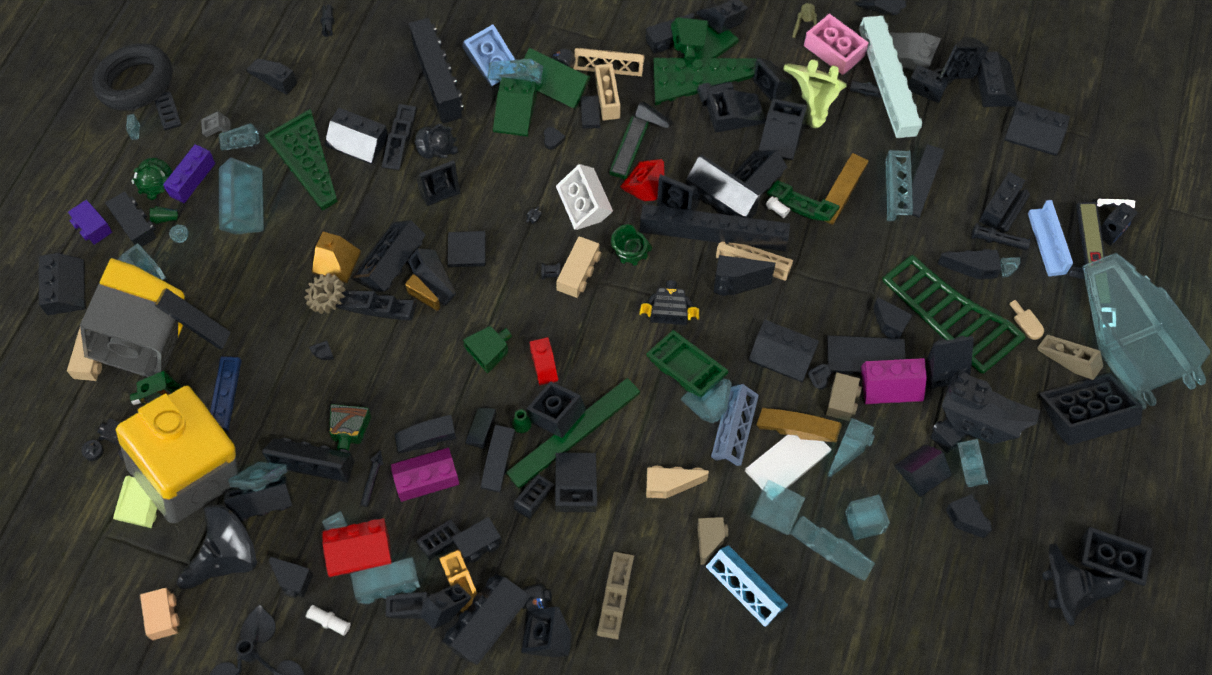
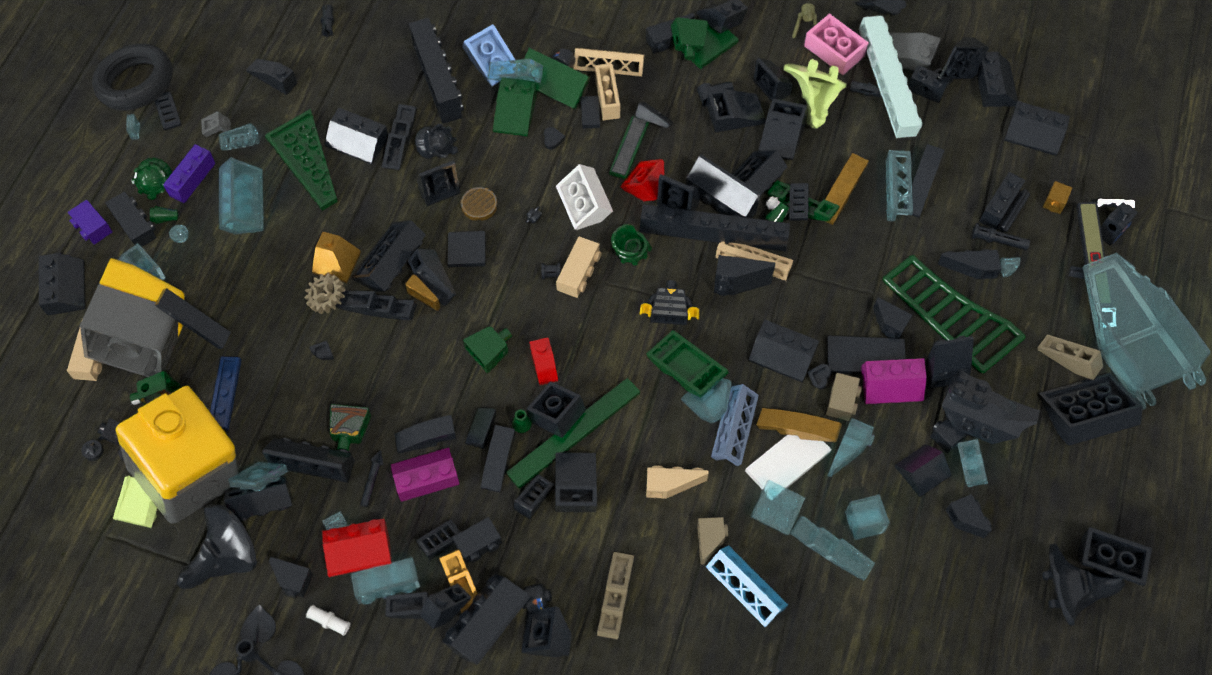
(159, 613): light nougat brick -> none
(479, 203): none -> tile
(682, 77): dark green wing -> none
(778, 213): none -> dark green cone
(799, 190): none -> black slope
(1027, 322): tan piece -> none
(1050, 240): light blue fence -> none
(1057, 197): none -> pearl gold brick

